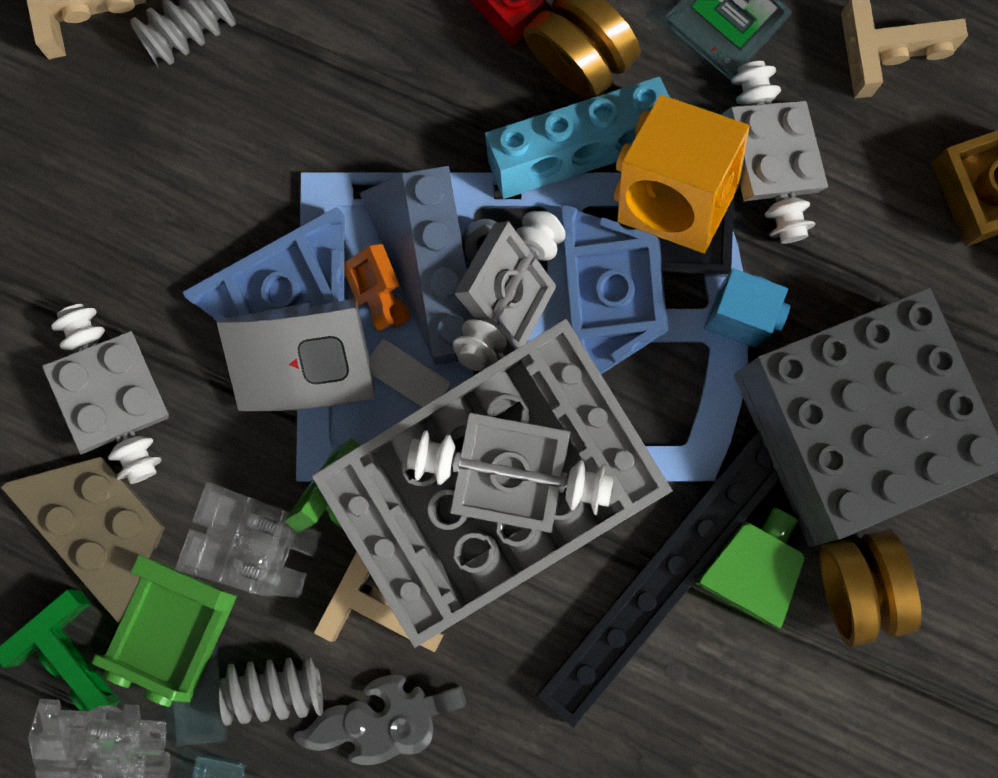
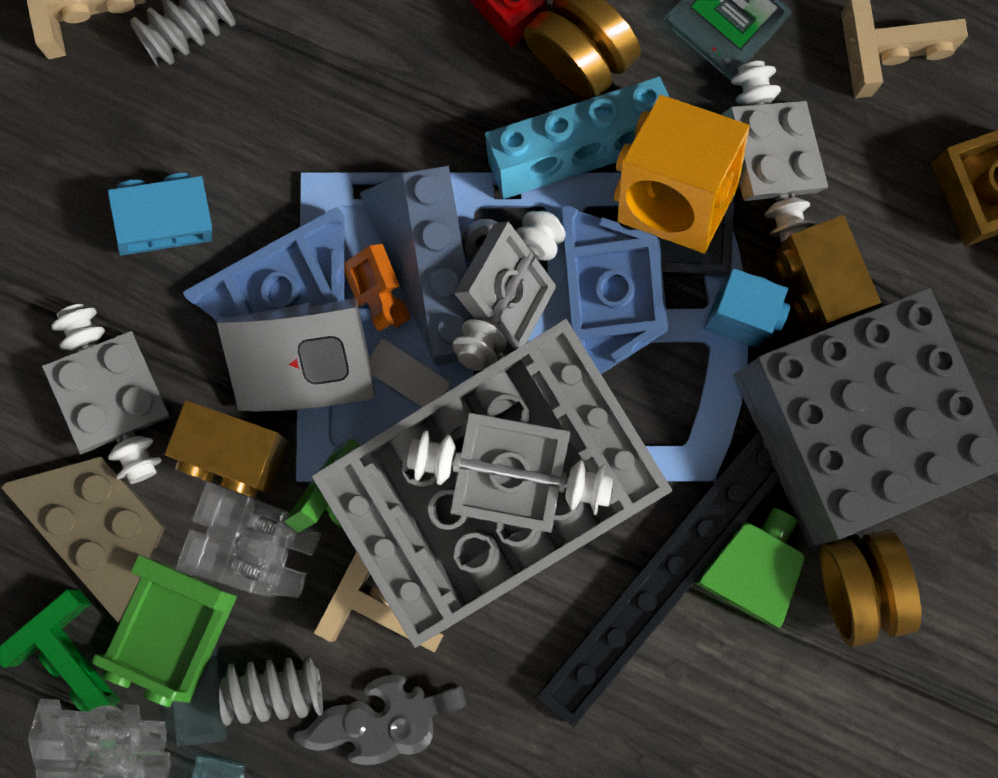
(160, 214): none -> dark azure brick
(223, 445): none -> pearl gold brick
(824, 276): none -> pearl gold brick

